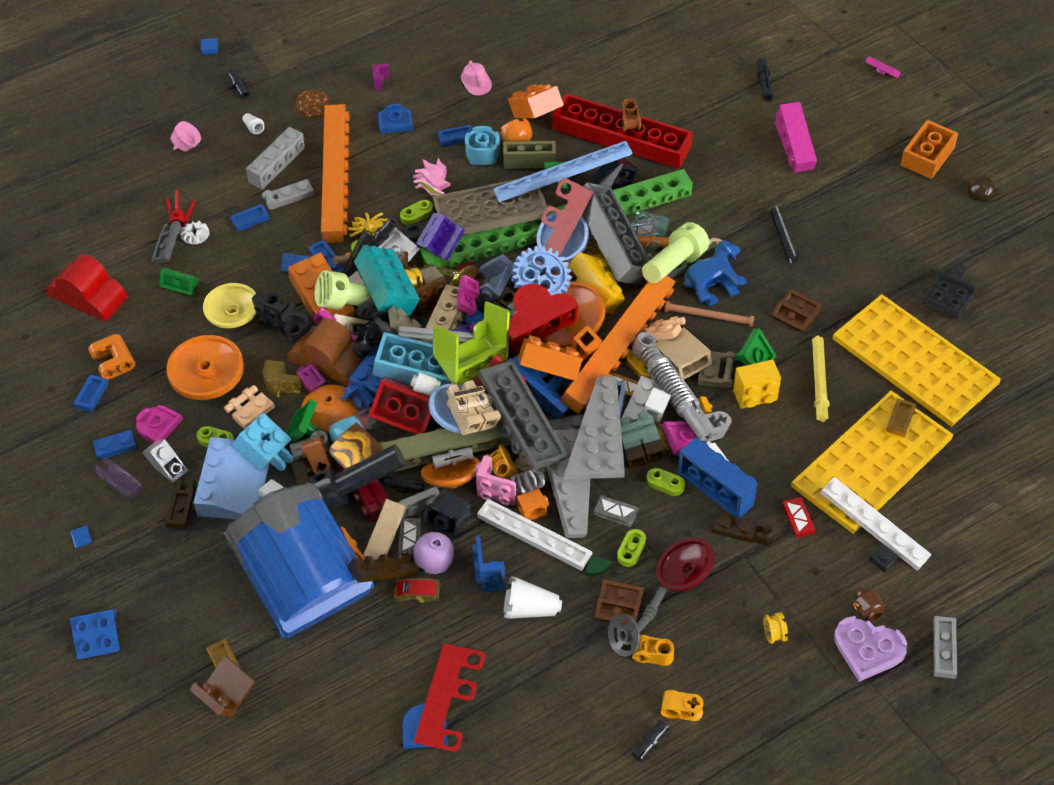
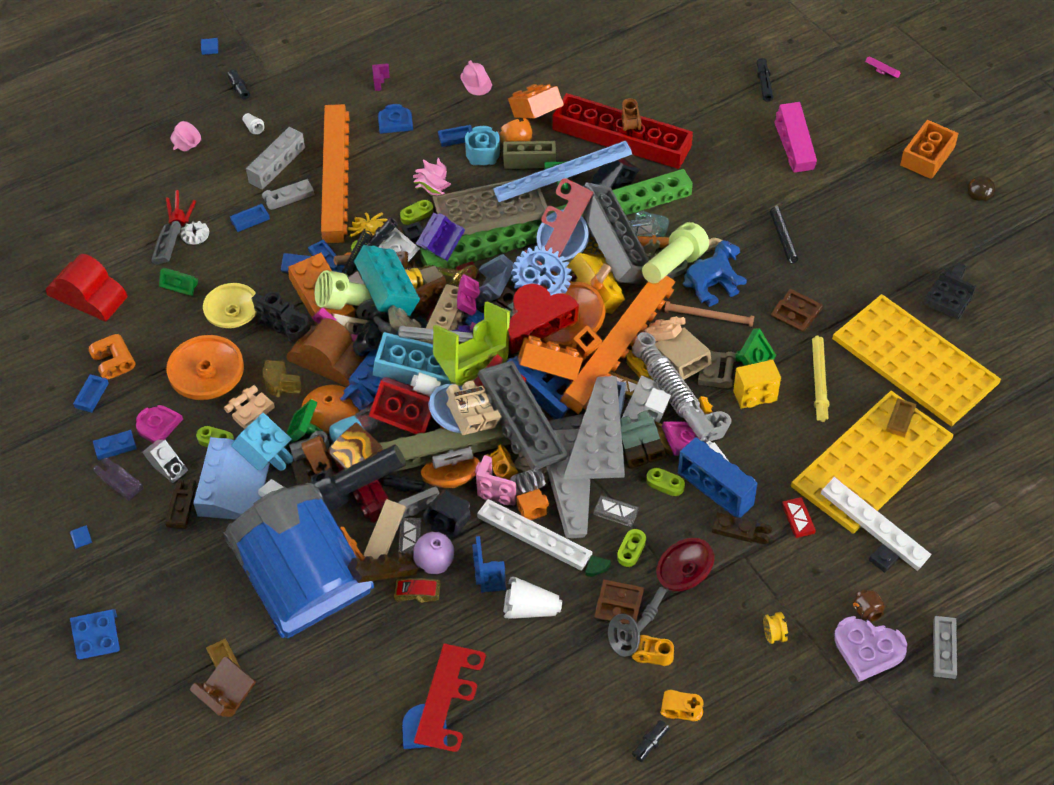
(310, 377): magenta bracket -> none
(312, 103): clear orange tile -> none
(597, 280): none -> medium nougat arm

